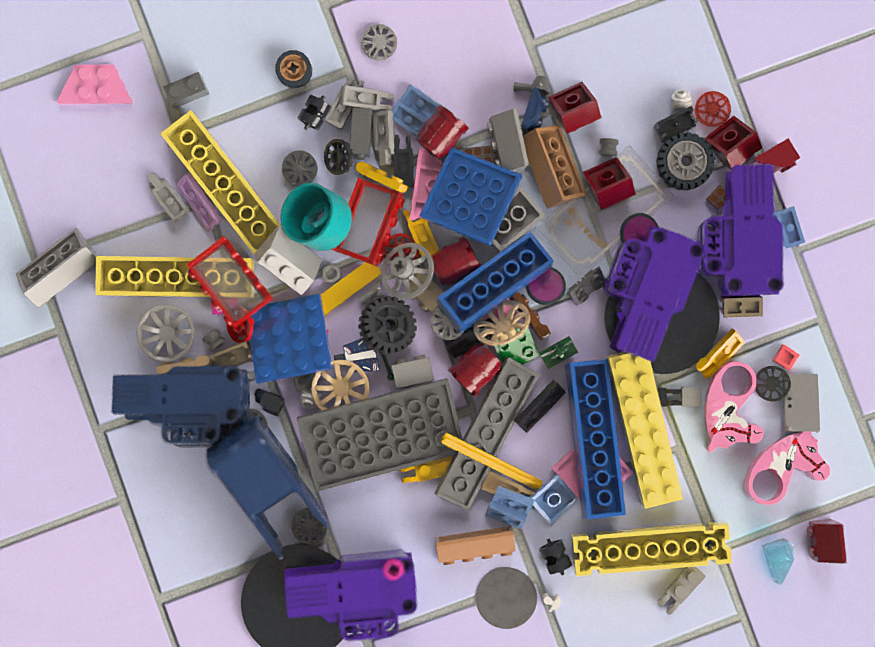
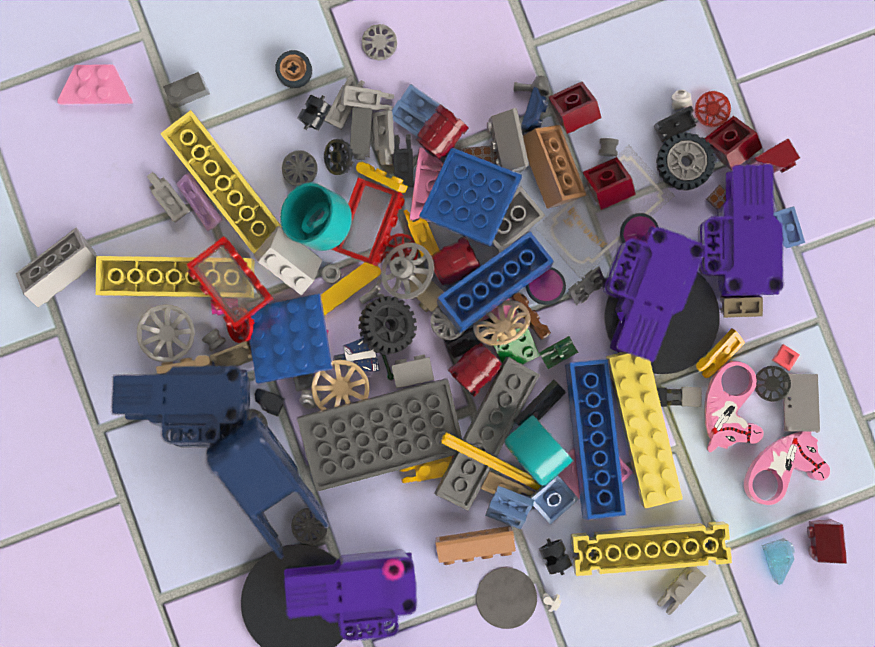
(537, 451): none -> teal piece

